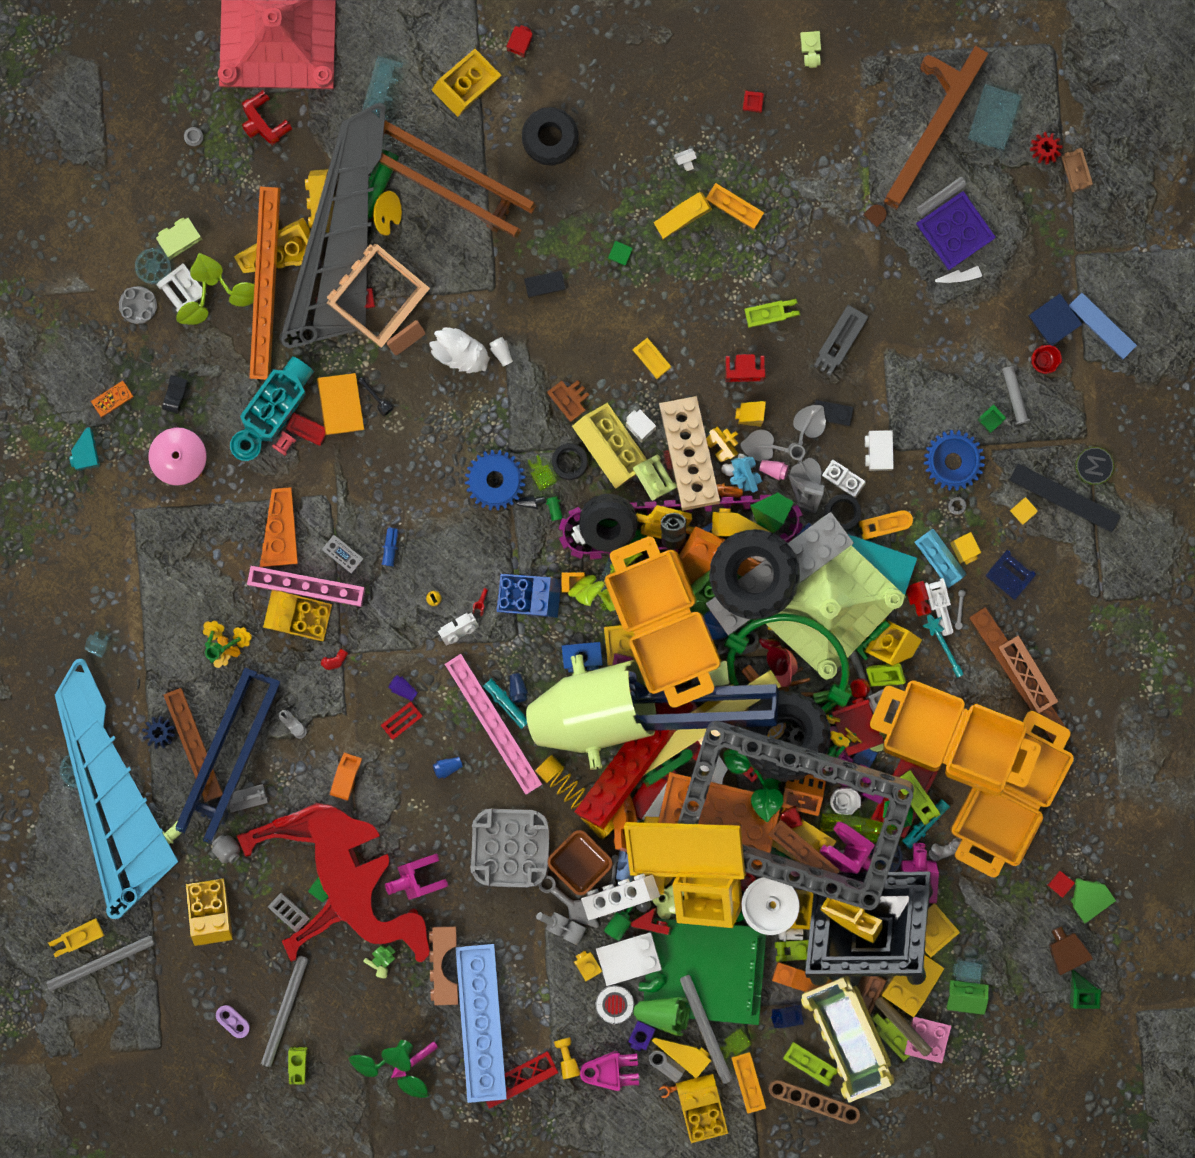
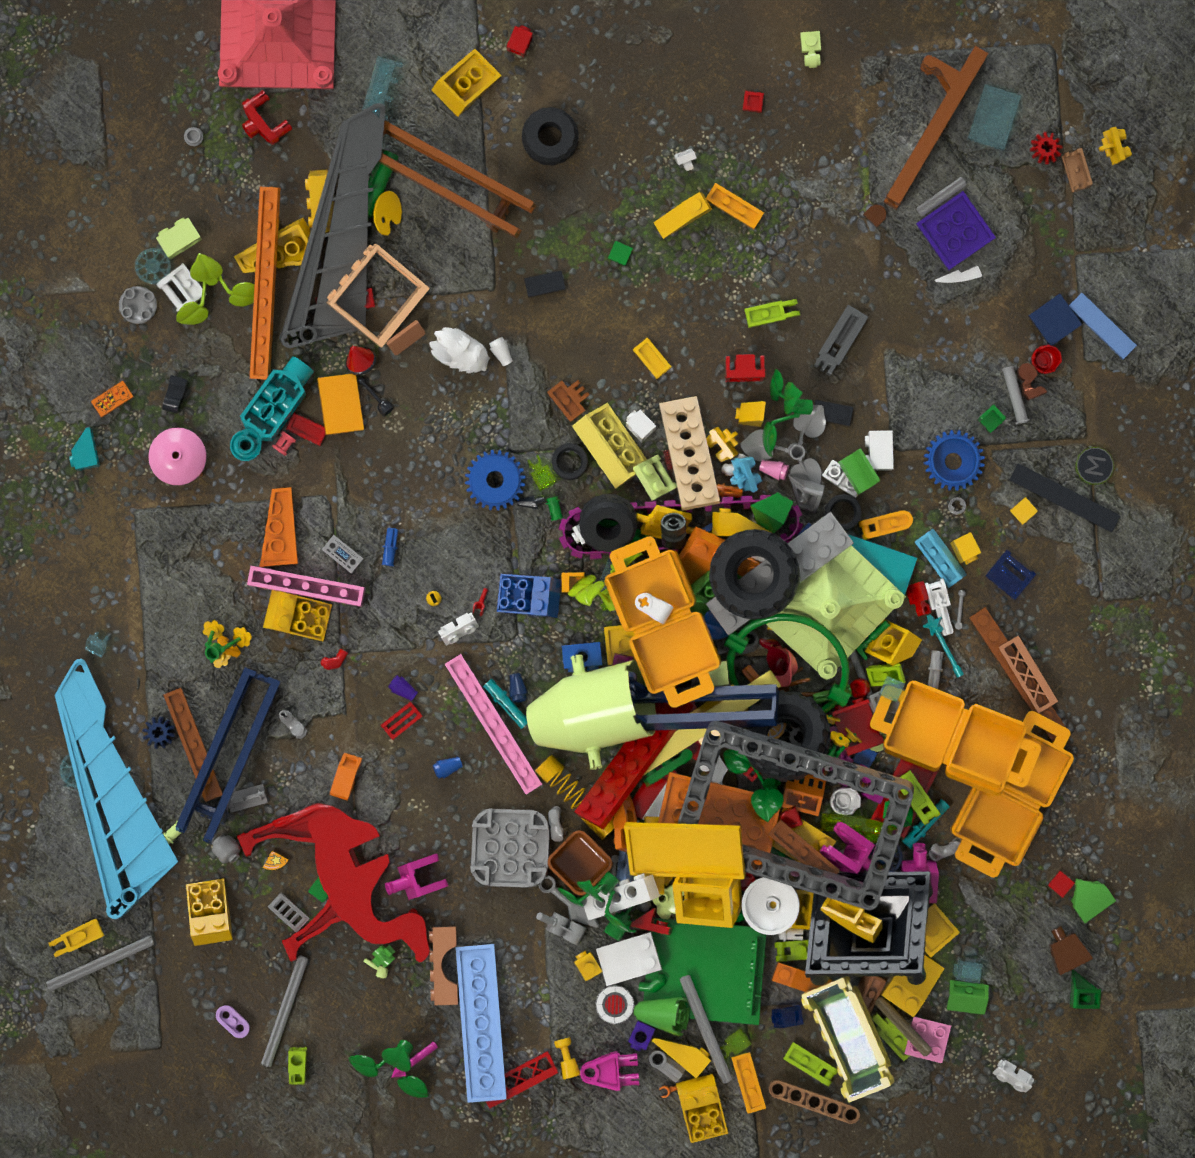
(275, 861): none -> light orange tile
(360, 360): none -> red hat
(556, 830): none -> light grey piece
(604, 886): none -> green plant
(657, 608): none -> white piece
(791, 404): none -> green plant
(859, 471): none -> bright green panel
(892, 689): none -> clear light blue tile
(935, 668): none -> light grey axle
(1005, 1072): none -> white hinge
(1027, 374): none -> copper leg
(1113, 147): none -> yellow hips

